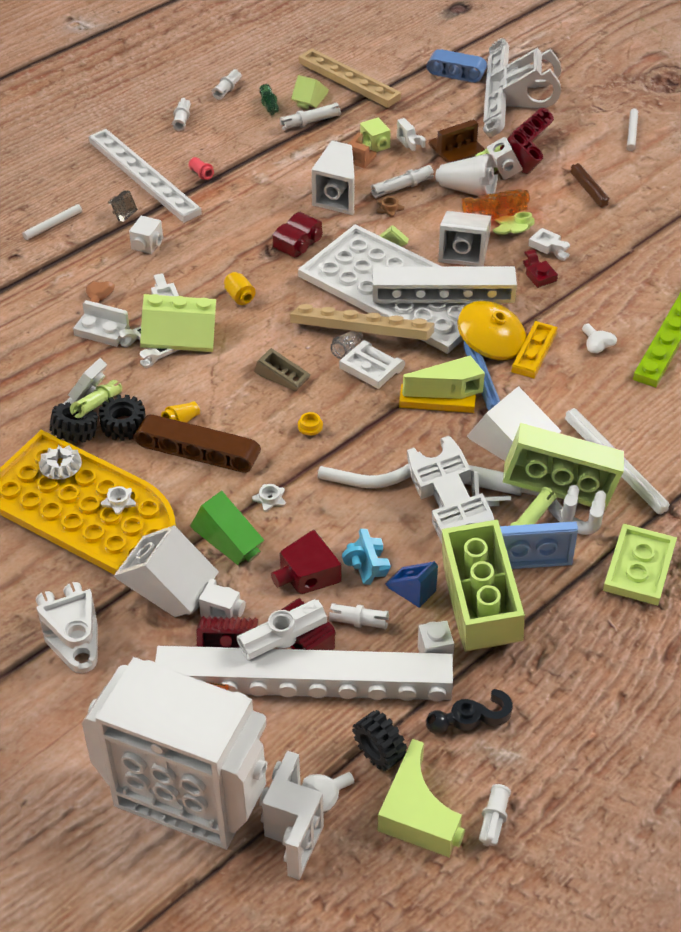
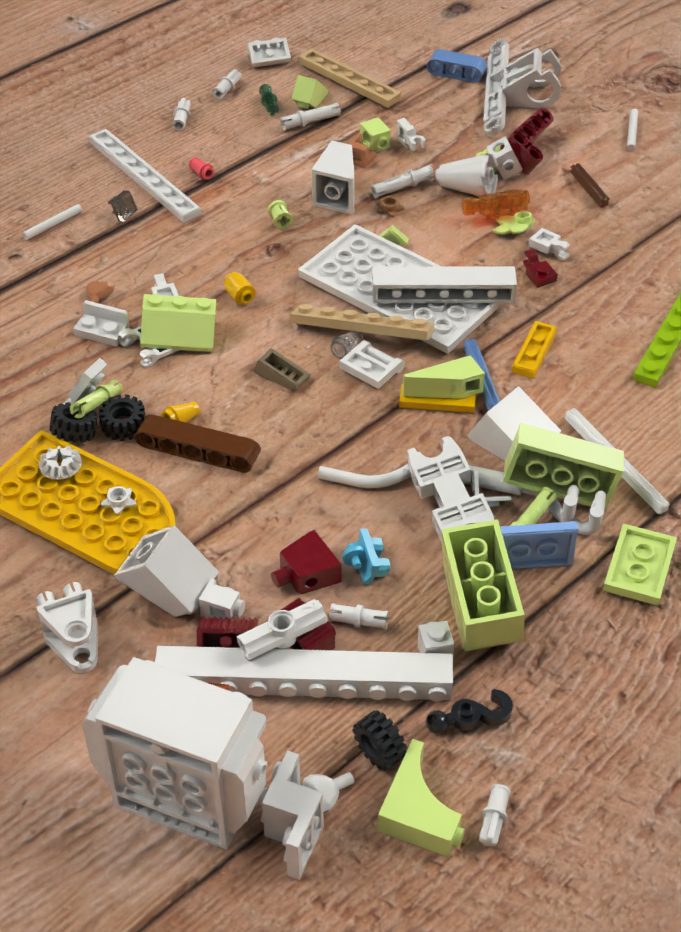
(146, 234): white brick -> none
(227, 529): bright green slope -> none
(268, 52): none -> white bracket
(273, 491): white plate -> none
(283, 215): none -> yellowish green bush
(297, 234): dark red brick -> none
(310, 424): yellow plate -> none
(415, 582): blue slope -> none
(457, 142): reddish brown bracket -> none
(464, 238): white slope -> none
(491, 330): yellow dish -> none
(598, 340): white rock -> none

